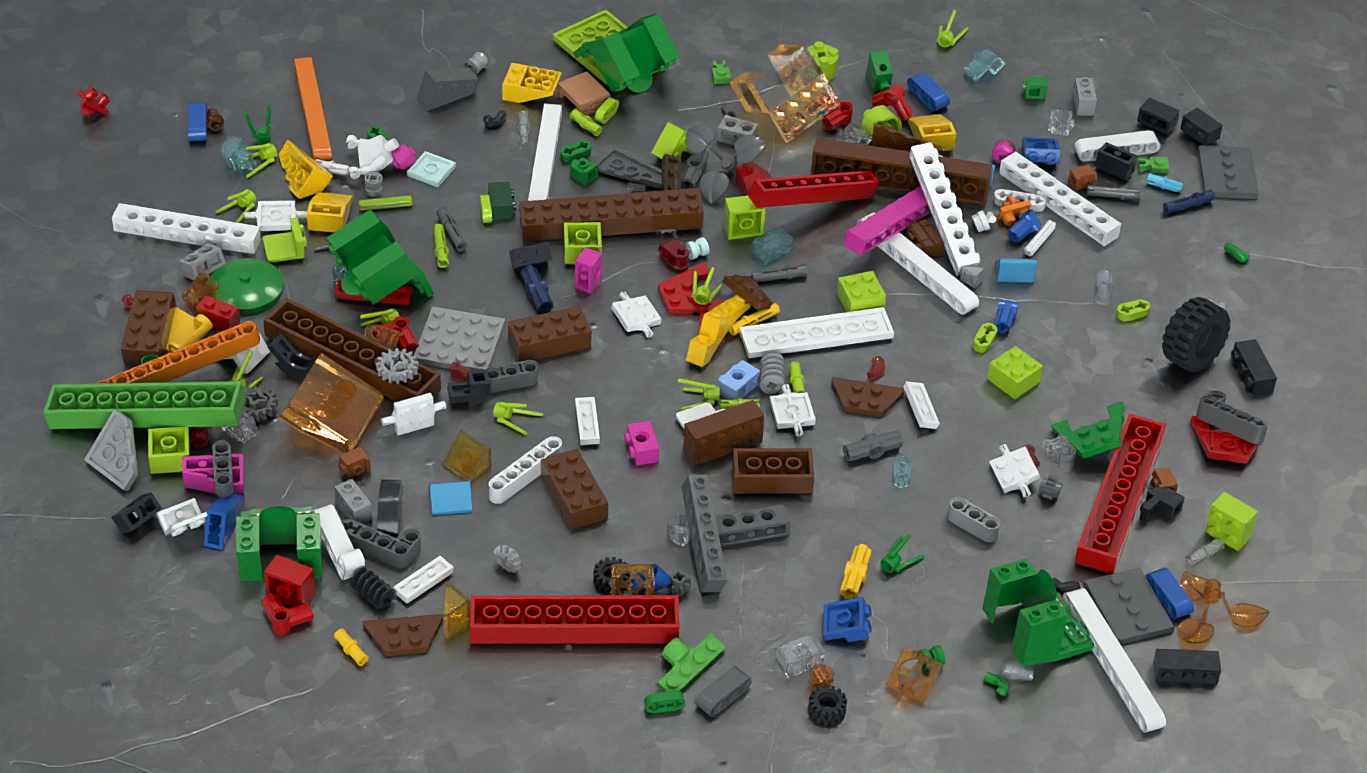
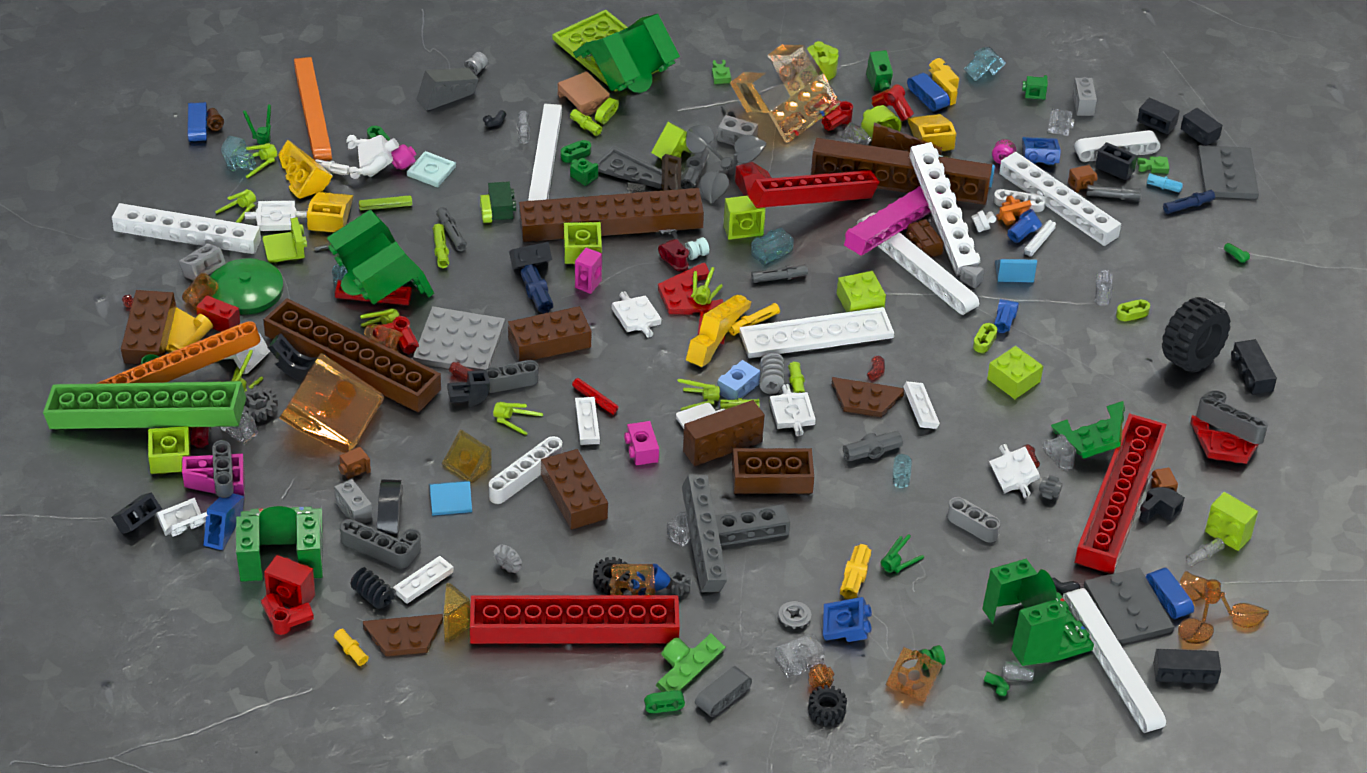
(91, 104): red hips -> none
(115, 451): light grey plate -> none
(345, 558): white beam -> none
(373, 184): light grey wheel -> none
(397, 365): light grey gear -> none
(413, 414): white plate -> none
(528, 83): yellow slope -> none
(600, 399): none -> red axle
(749, 290): reddish brown wing -> none
(794, 608): none -> light grey gear
(945, 77): none -> yellow plate
(946, 37): lime plant -> none

